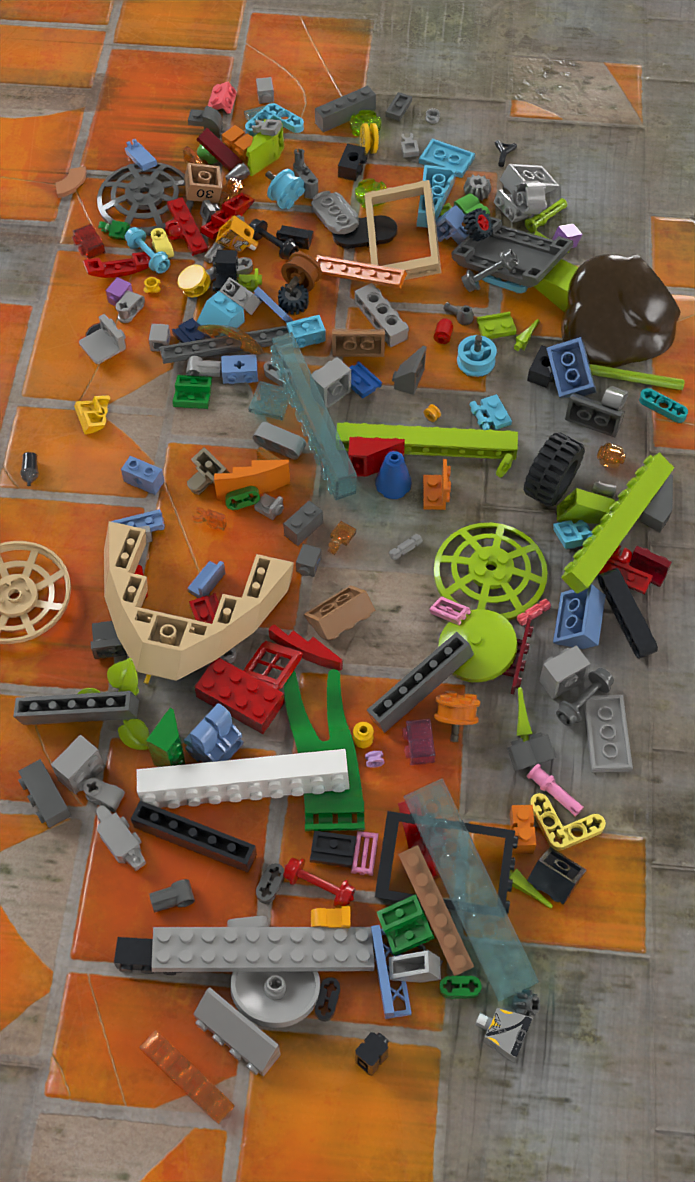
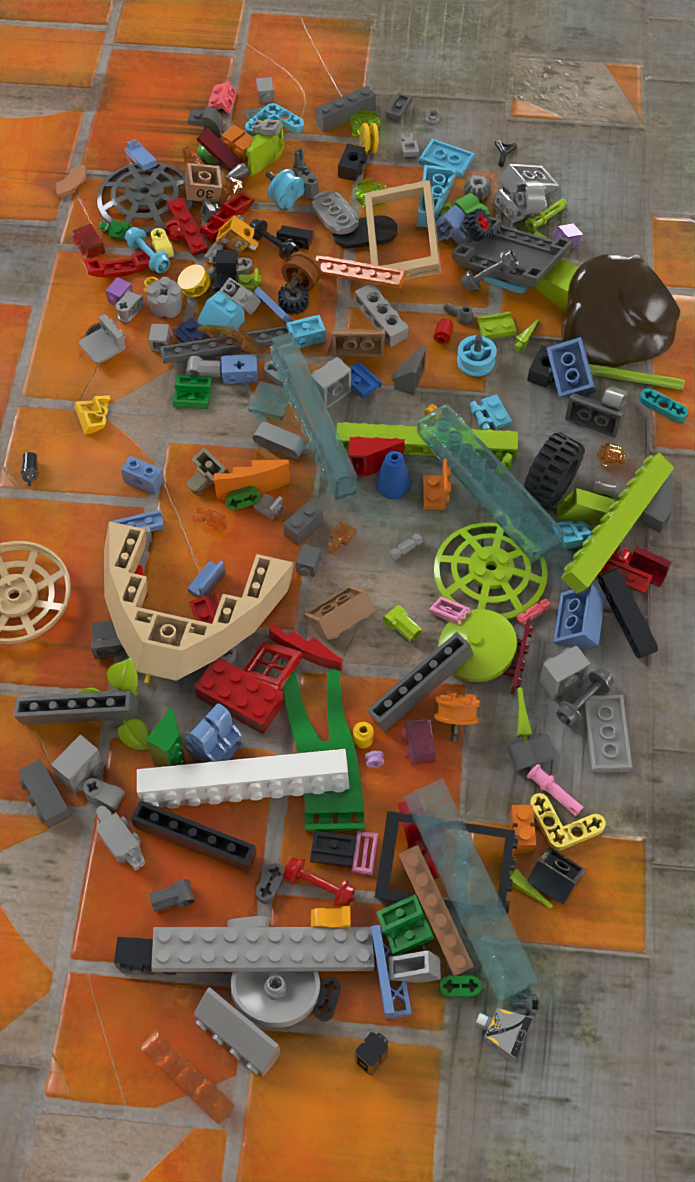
(164, 298): none -> light grey brick
(399, 620): none -> lime piece
(490, 483): none -> clear light blue brick

